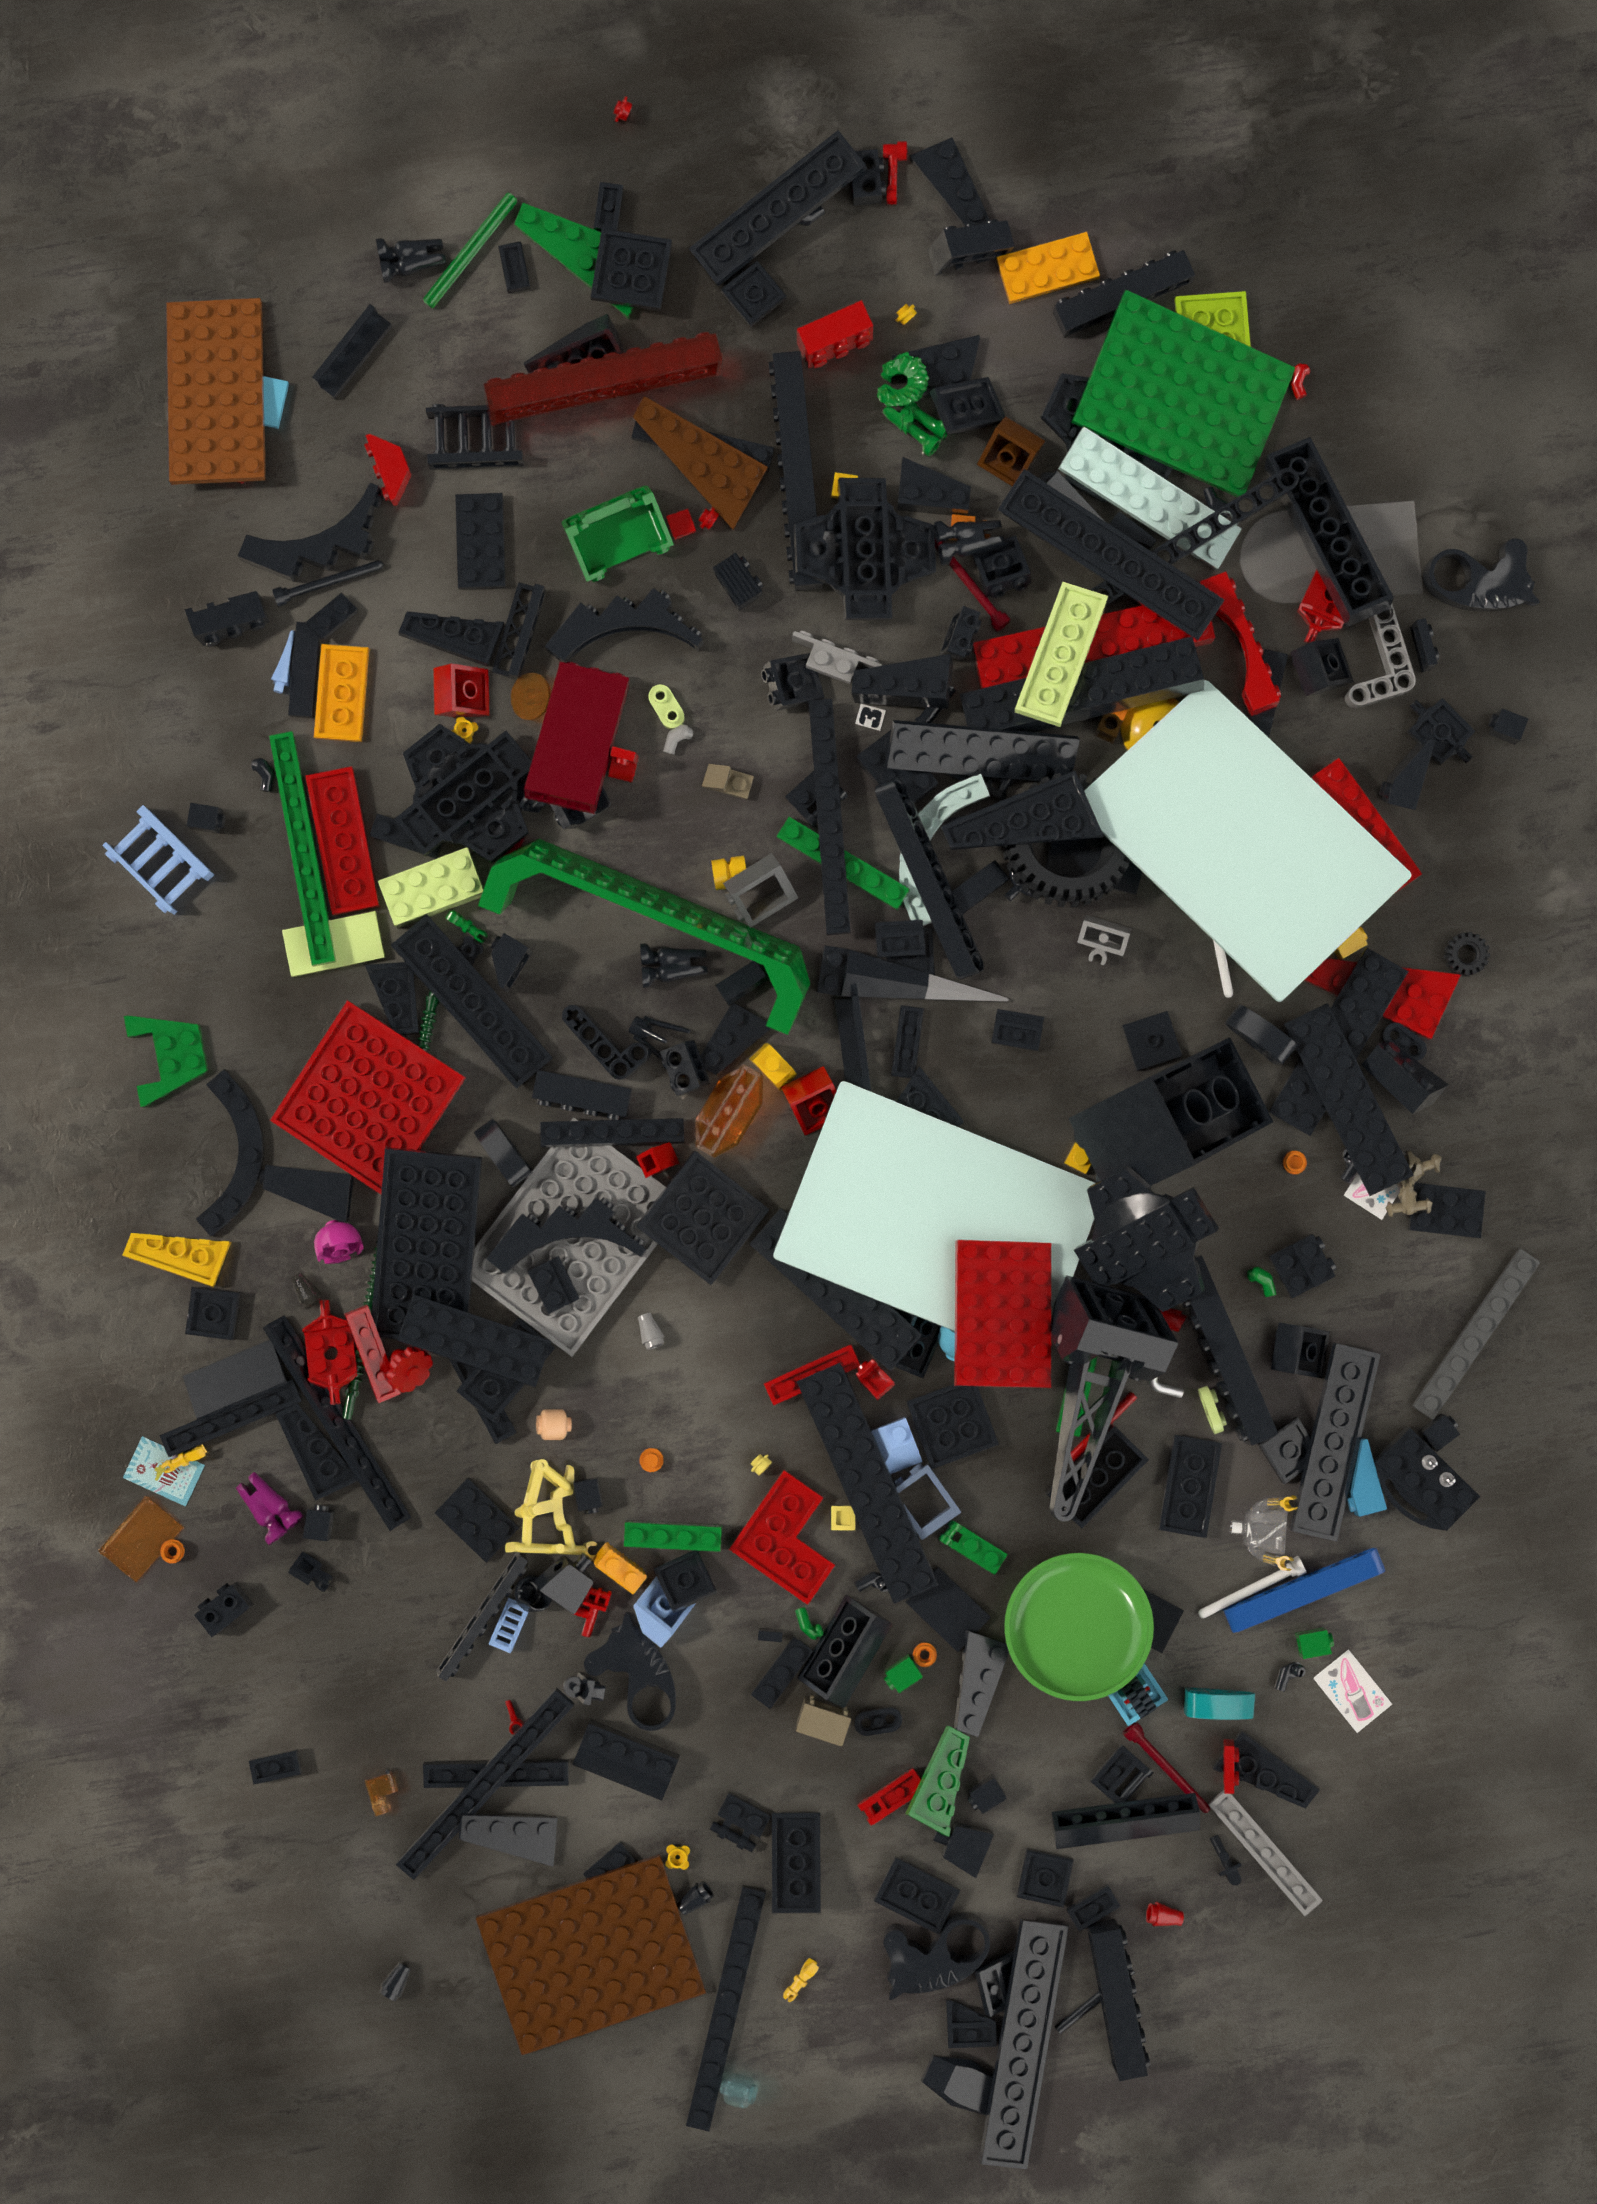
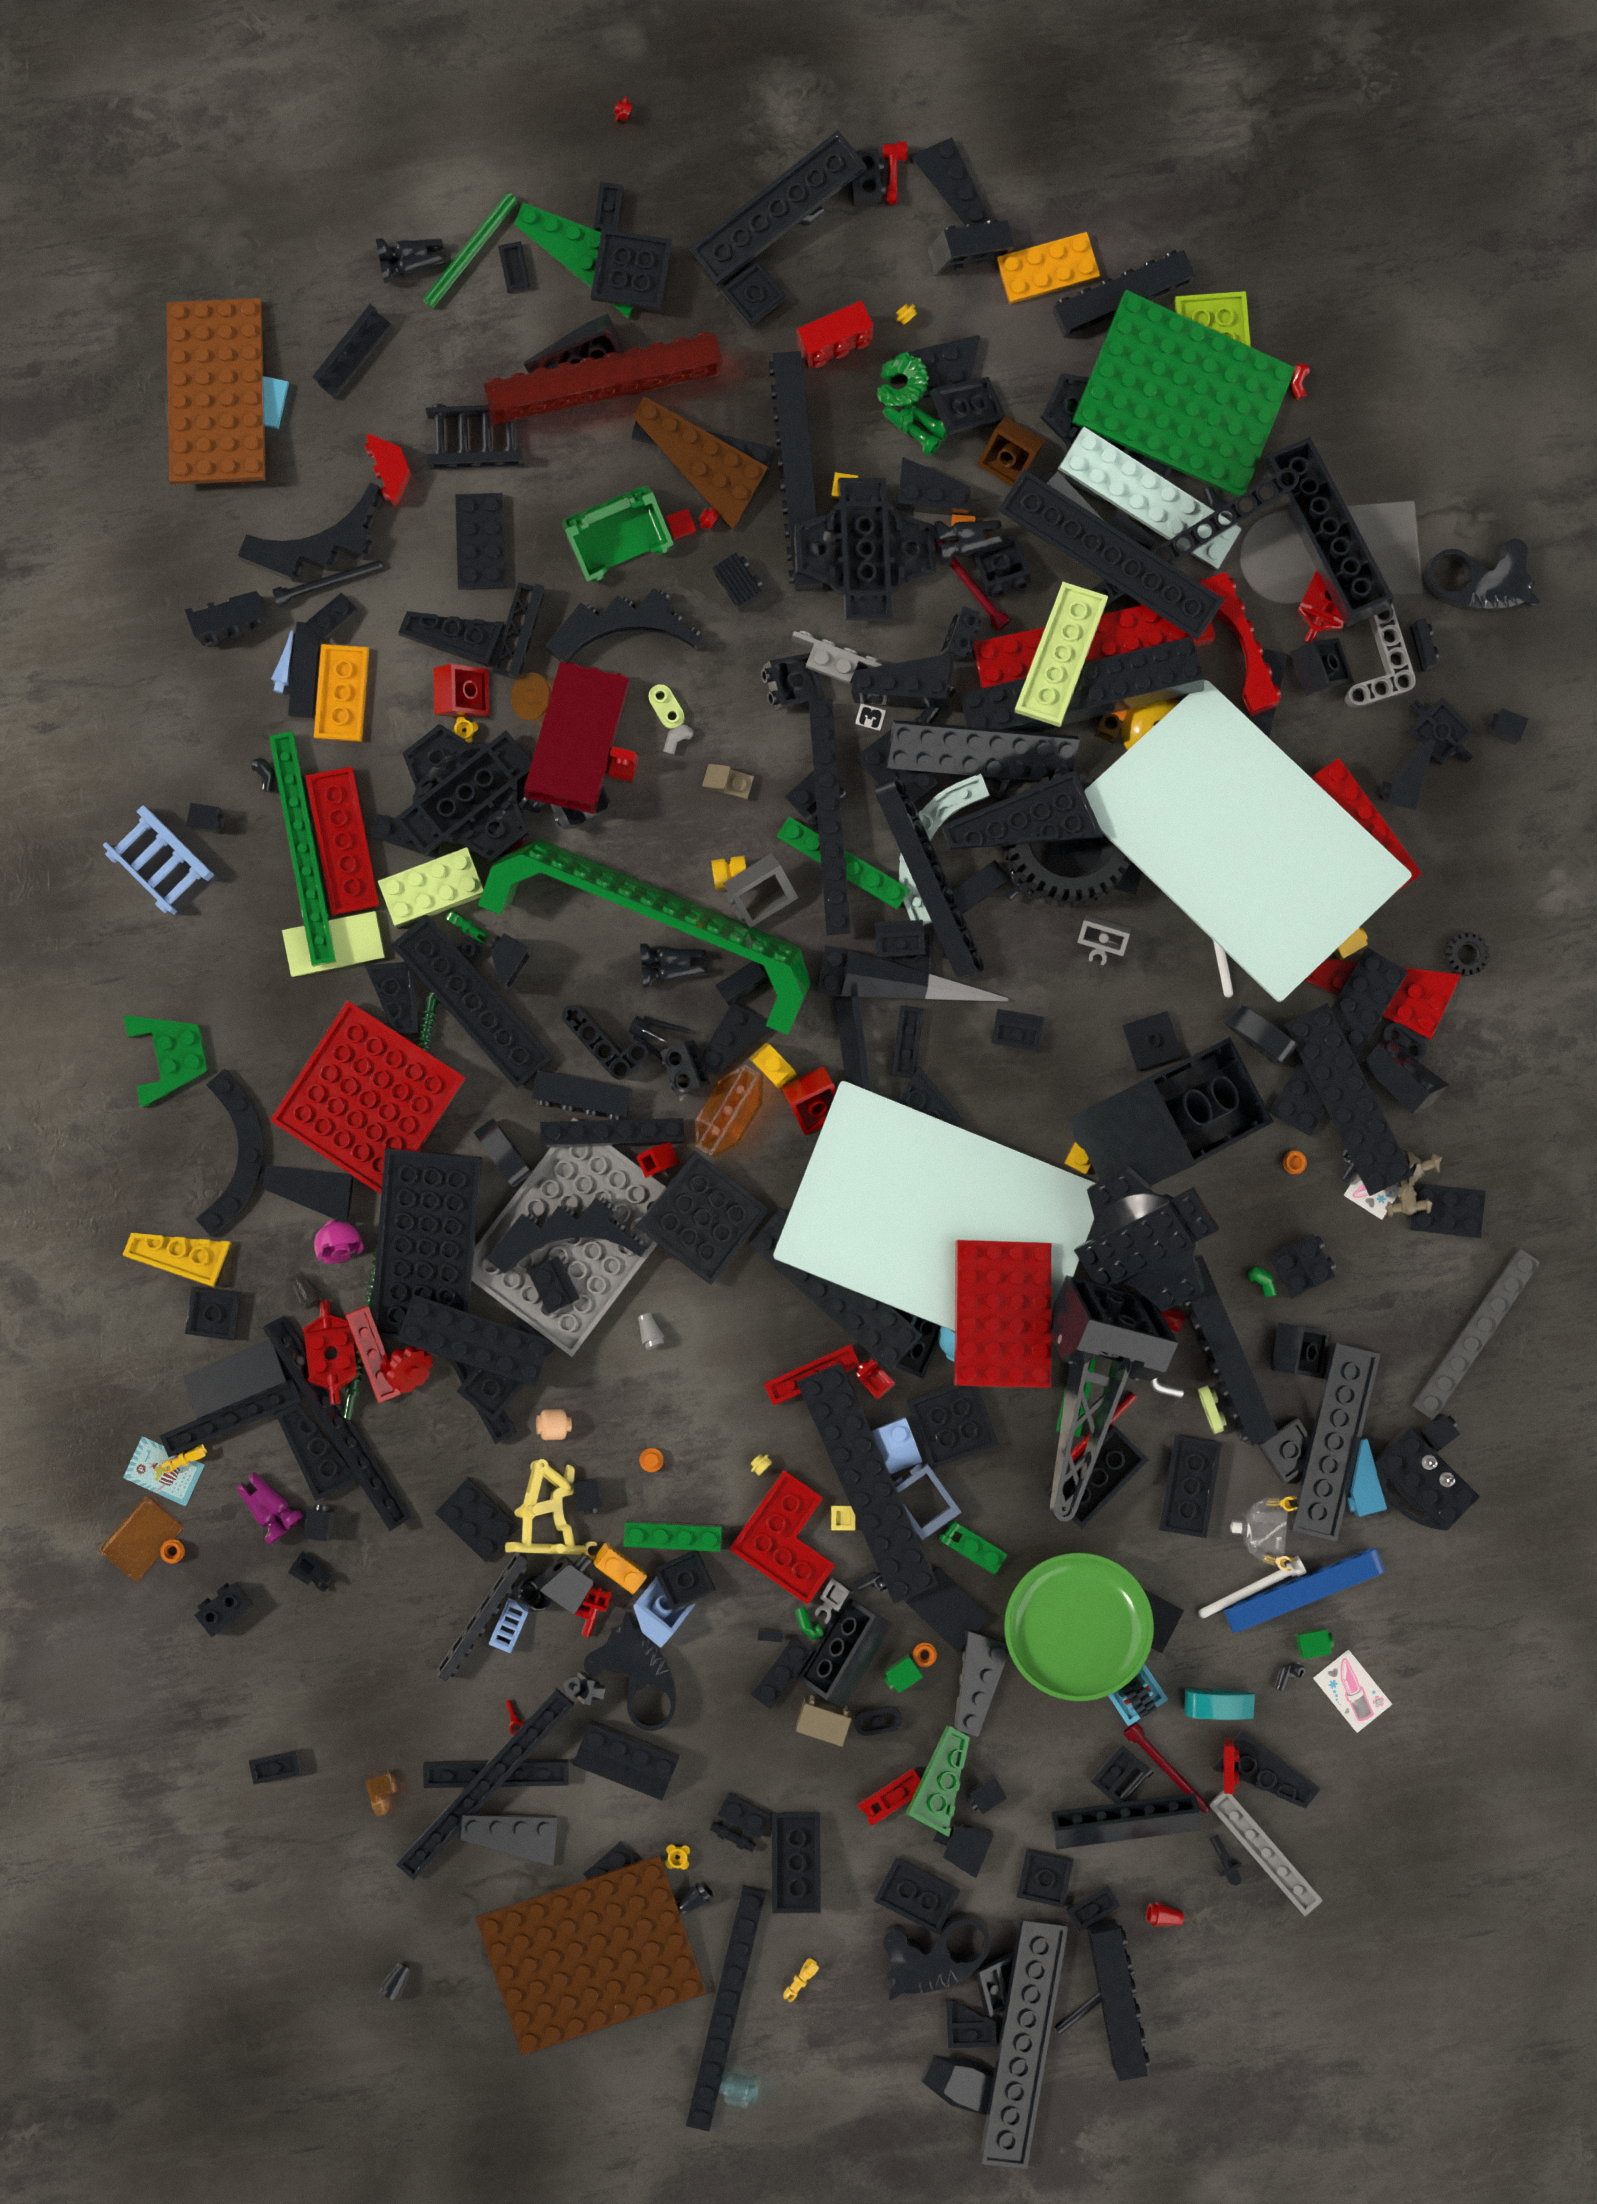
(835, 1598): none -> plate

